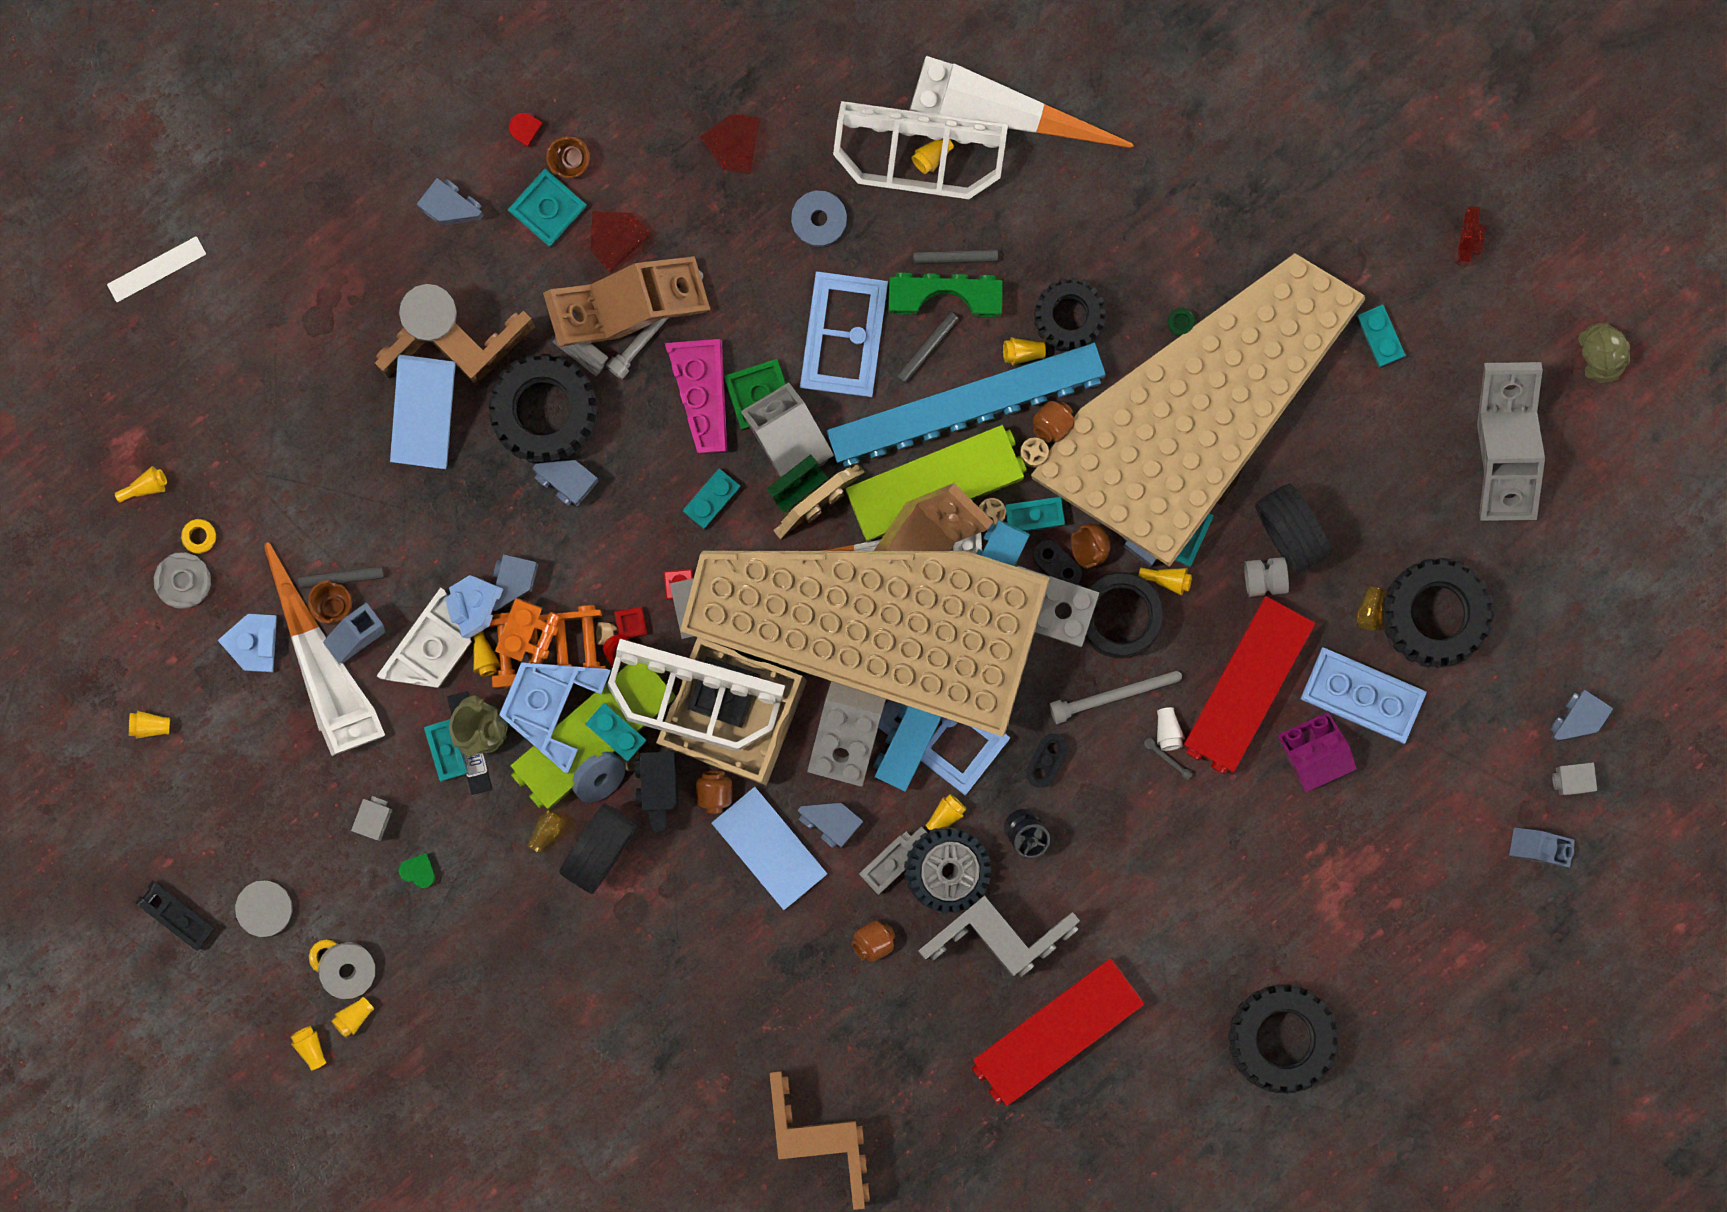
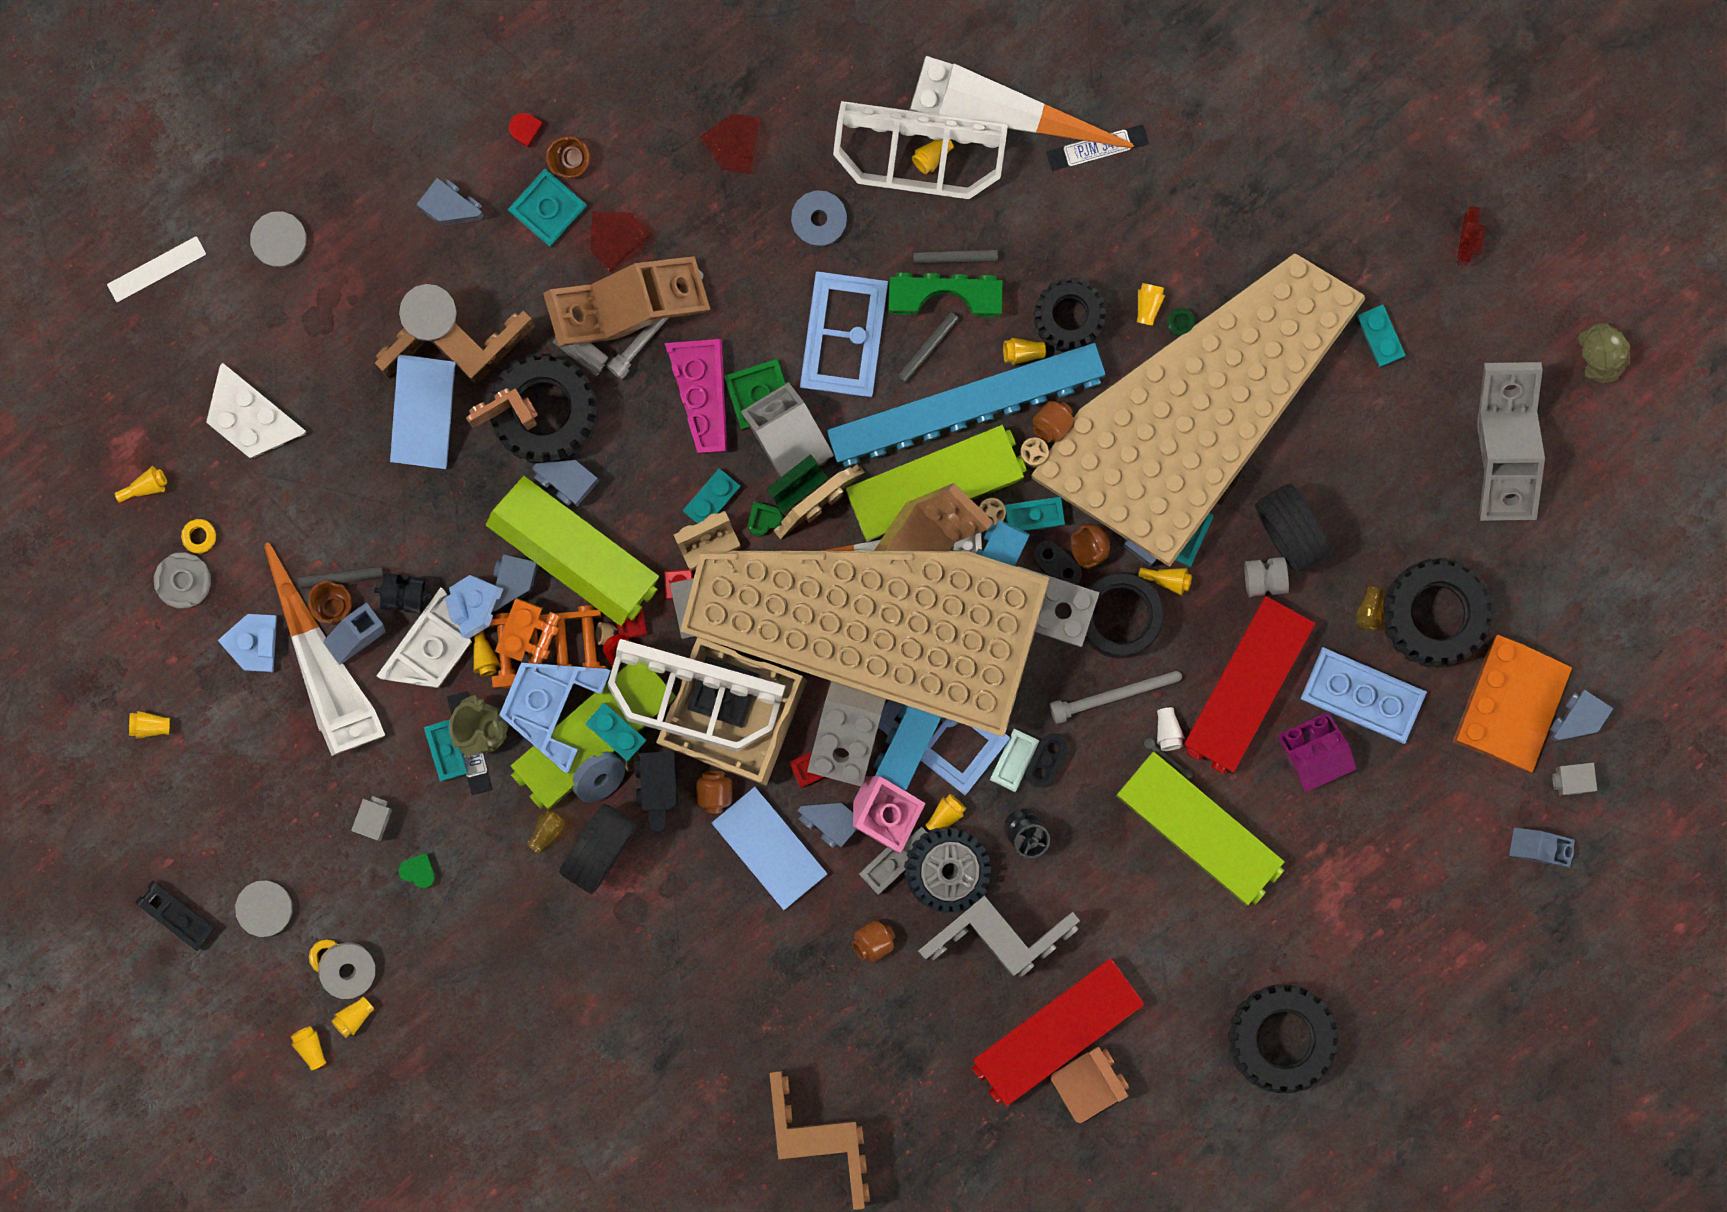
(248, 417): none -> white wing
(278, 239): none -> light grey tile
(407, 593): none -> black wheel
(504, 400): none -> nougat bracket
(573, 551): none -> lime brick
(709, 535): none -> tan bracket
(763, 518): none -> green tile
(800, 768): none -> red tile
(886, 812): none -> bright pink slope
(1014, 760): none -> light aqua tile
(1088, 151): none -> sticker
(1089, 1084): none -> nougat bracket
(1149, 302): none -> yellow cone
(1201, 829): none -> lime brick
(1512, 703): none -> orange slope

